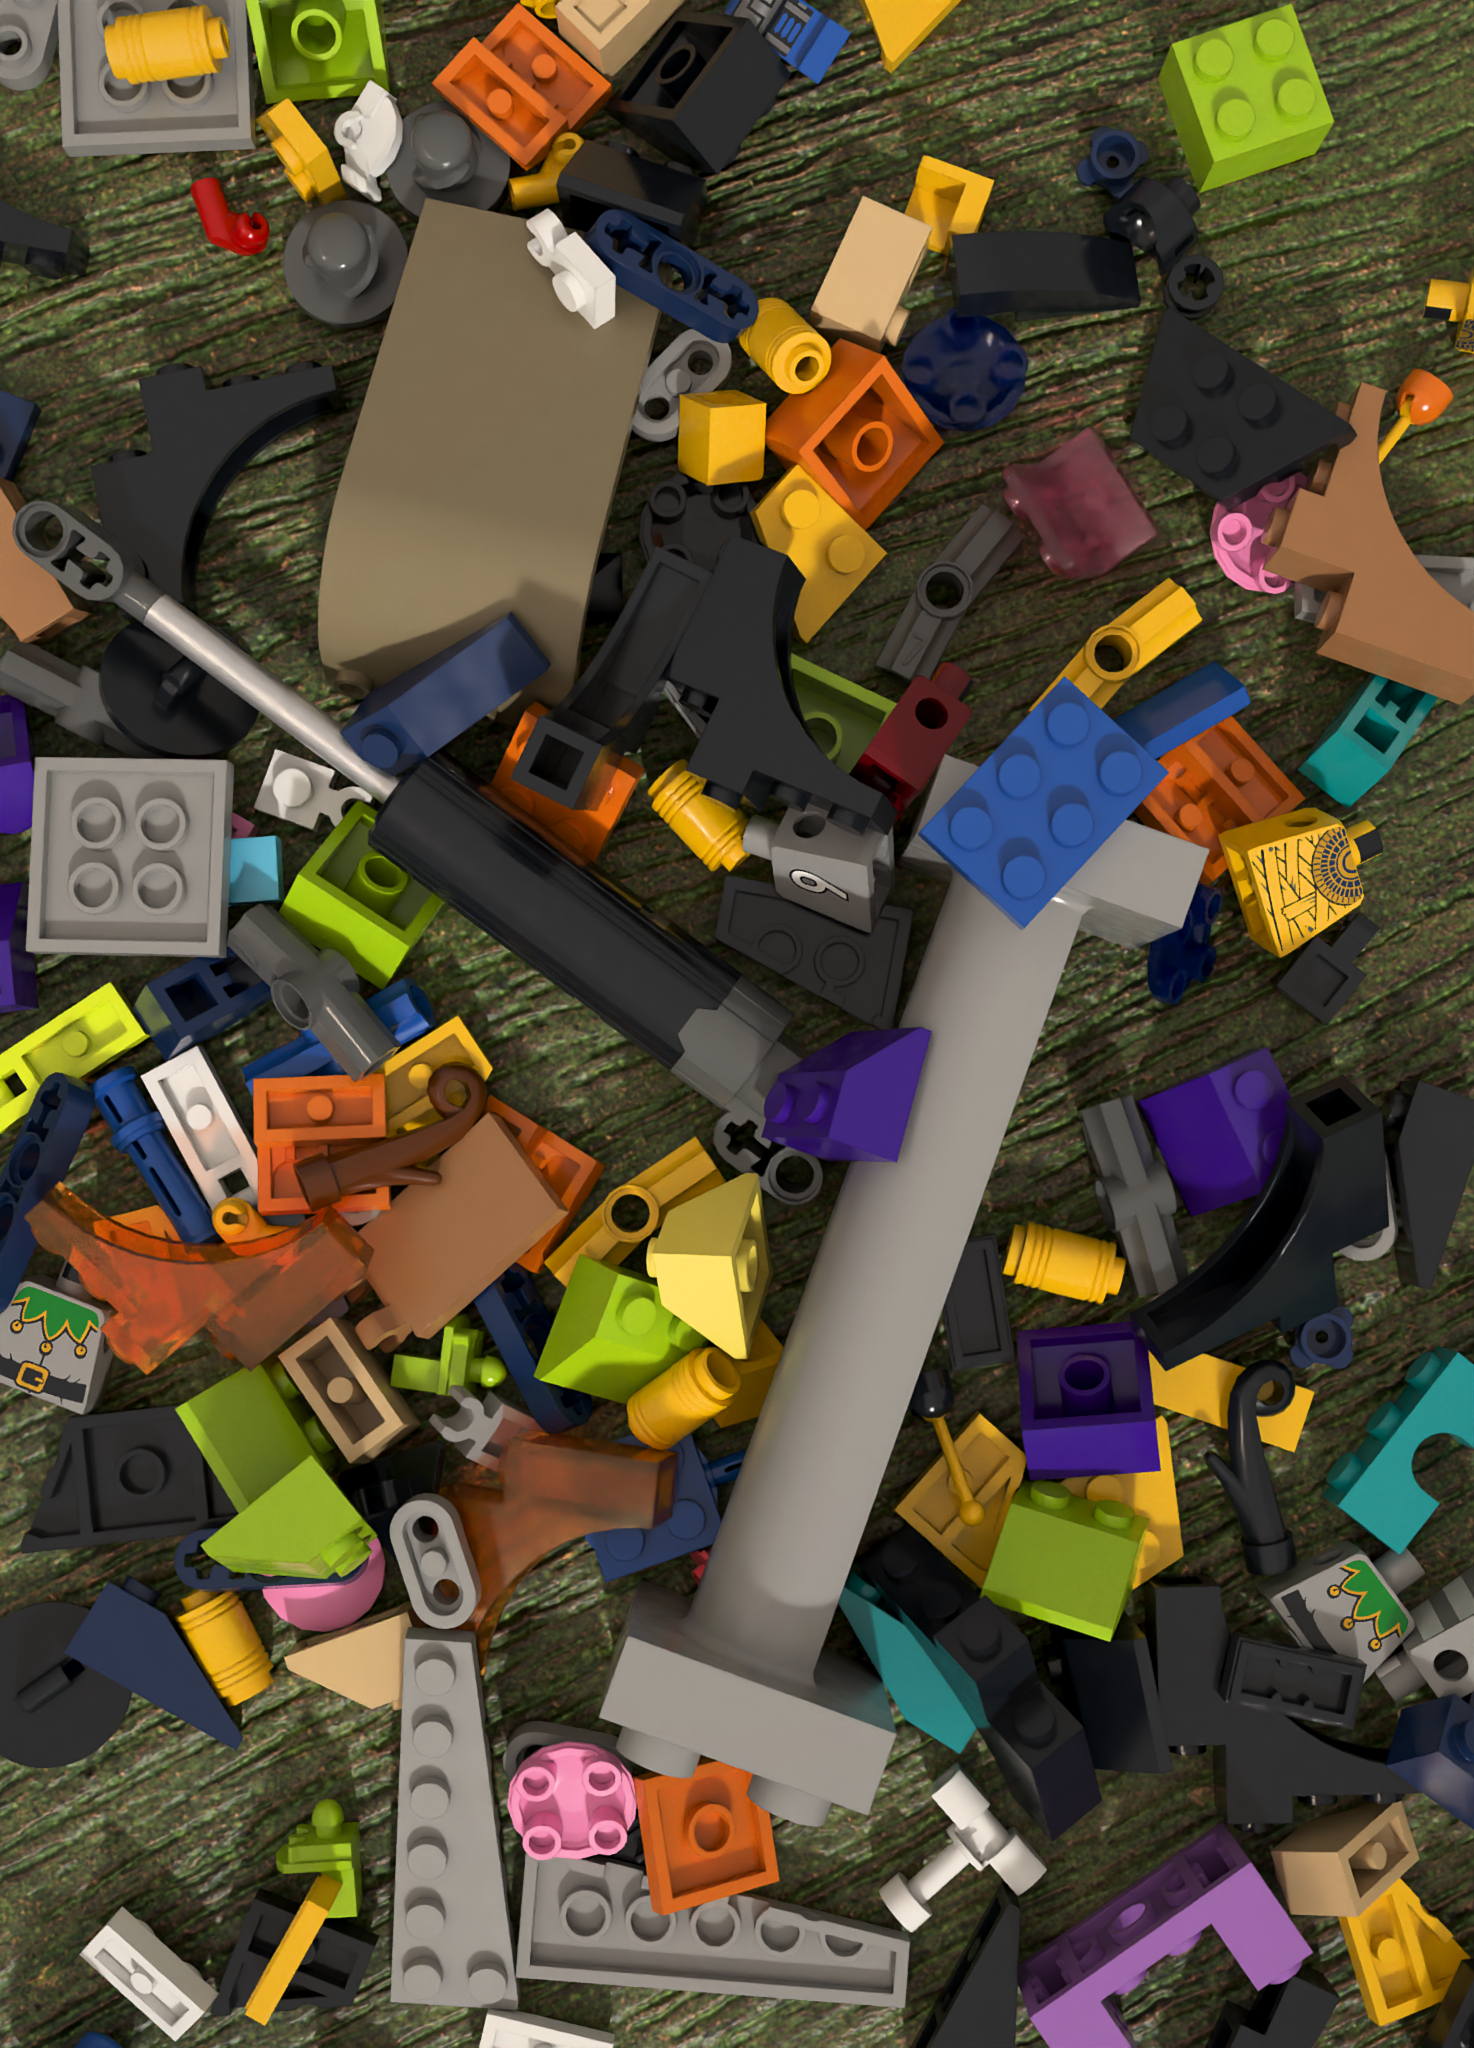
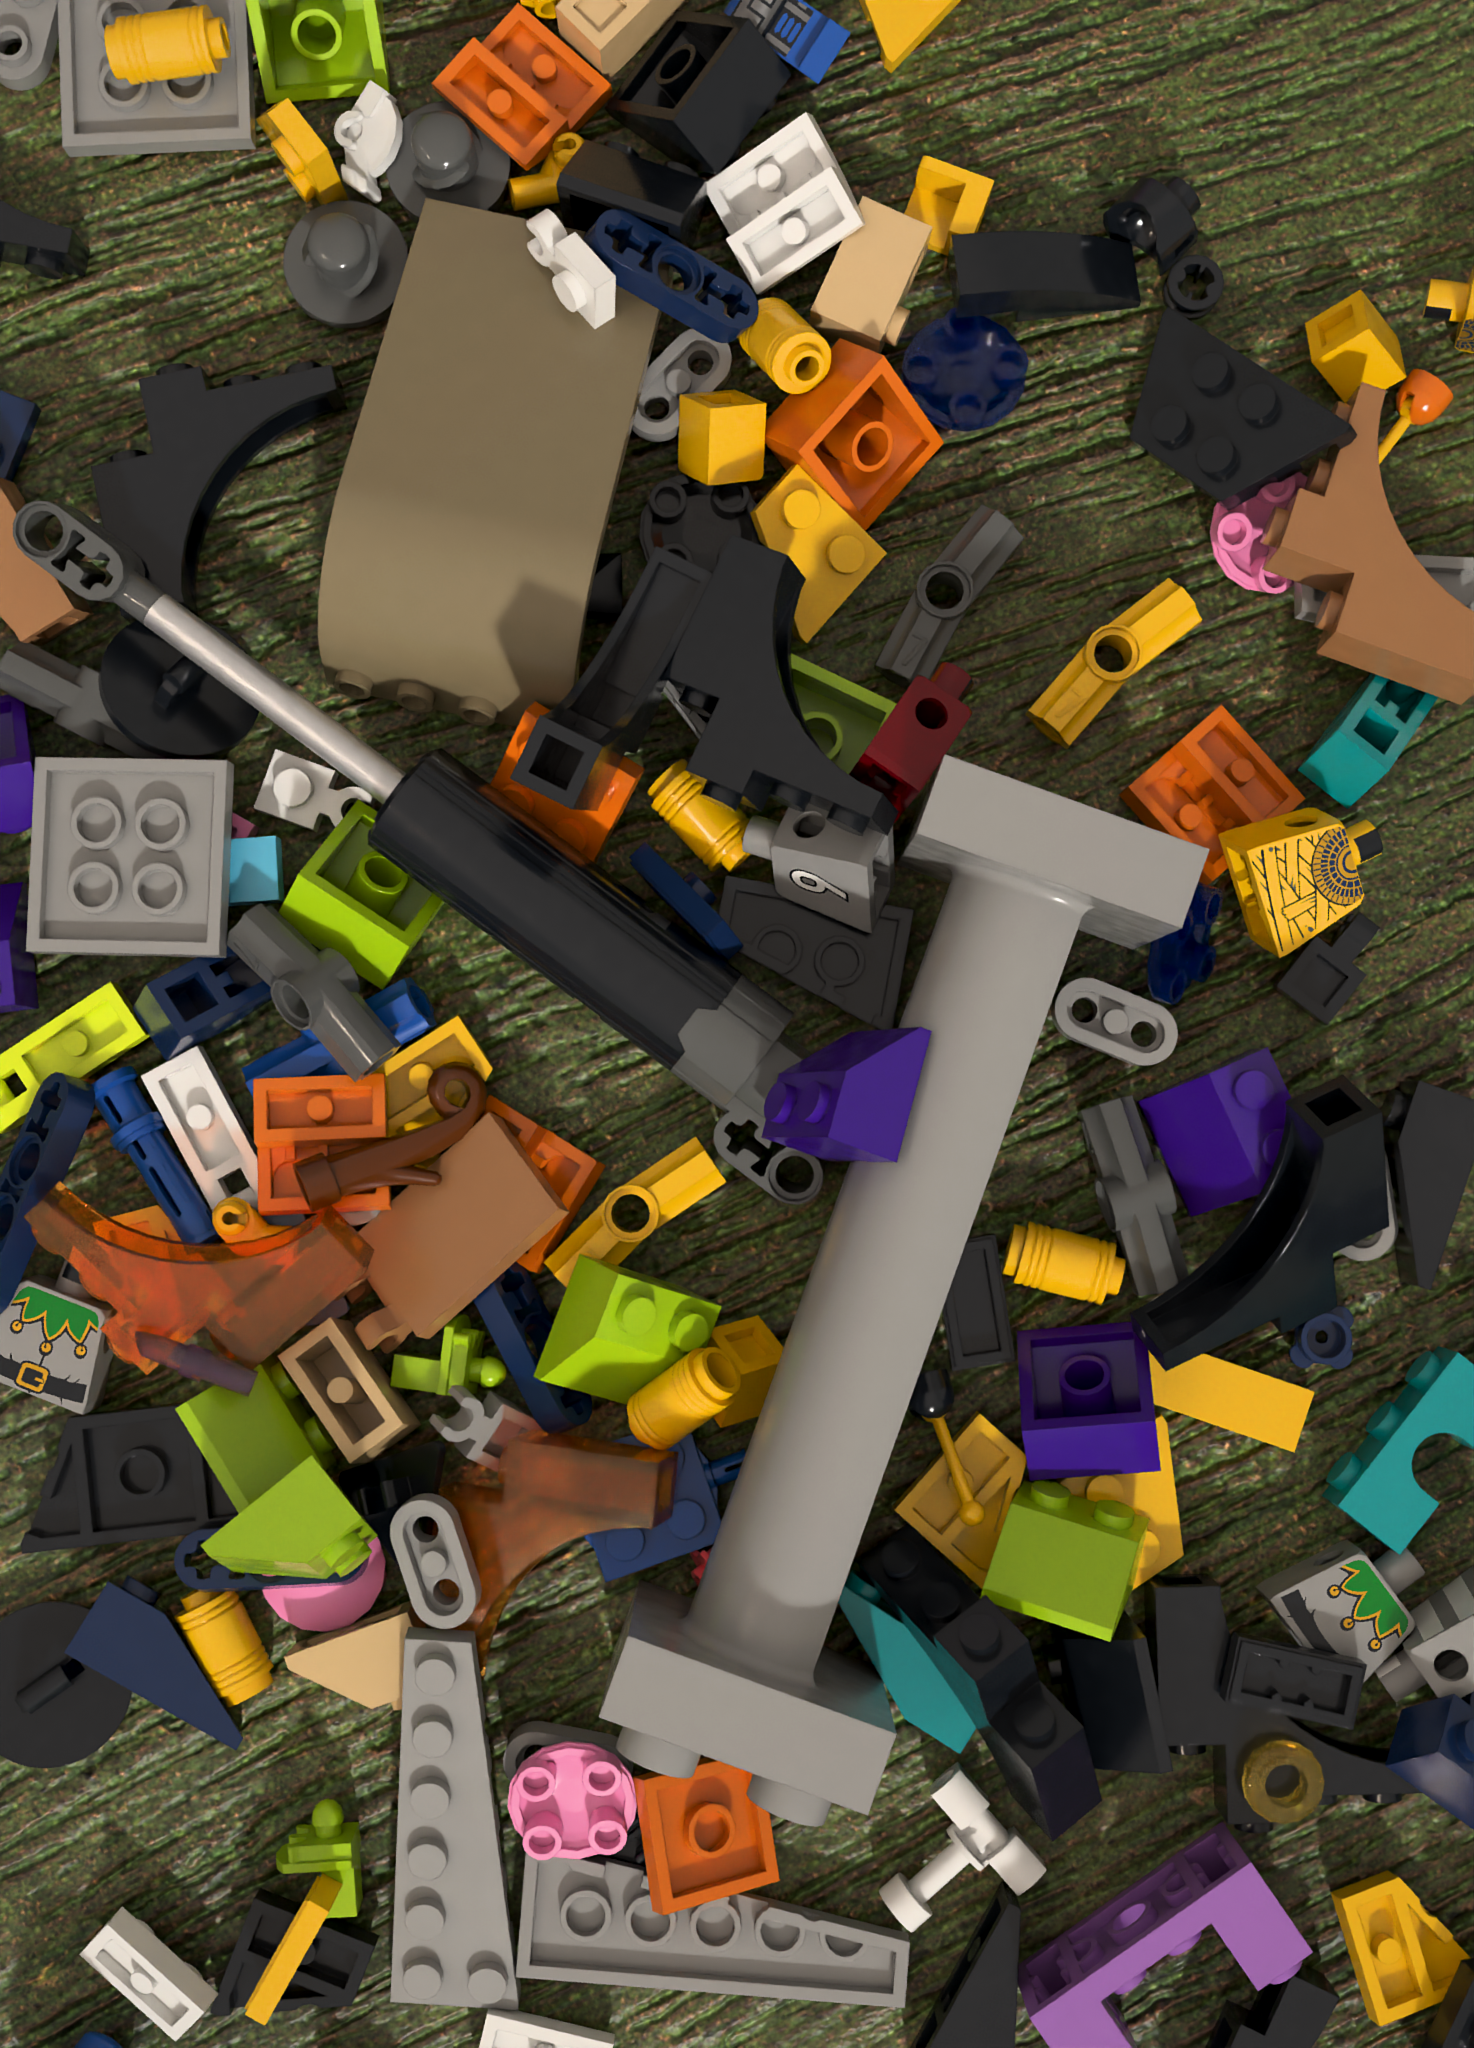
(196, 1362): none -> piece
(224, 227): red arm -> none
(443, 696): dark blue slope -> none
(688, 899): none -> dark blue plate
(716, 1263): light yellow slope -> none
(784, 203): none -> white slope
(1043, 803): blue plate -> none
(1080, 508): clear pink bracket -> none
(1112, 145): dark blue plate -> none
(1112, 1021): none -> light grey plate
(1184, 709): blue tile -> none
(1245, 98): lime brick -> none
(1266, 1542): black plant -> none
(1302, 1800): none -> clear yellow piece
(1344, 1860): tan slope -> none
(1354, 346): none -> yellow panel

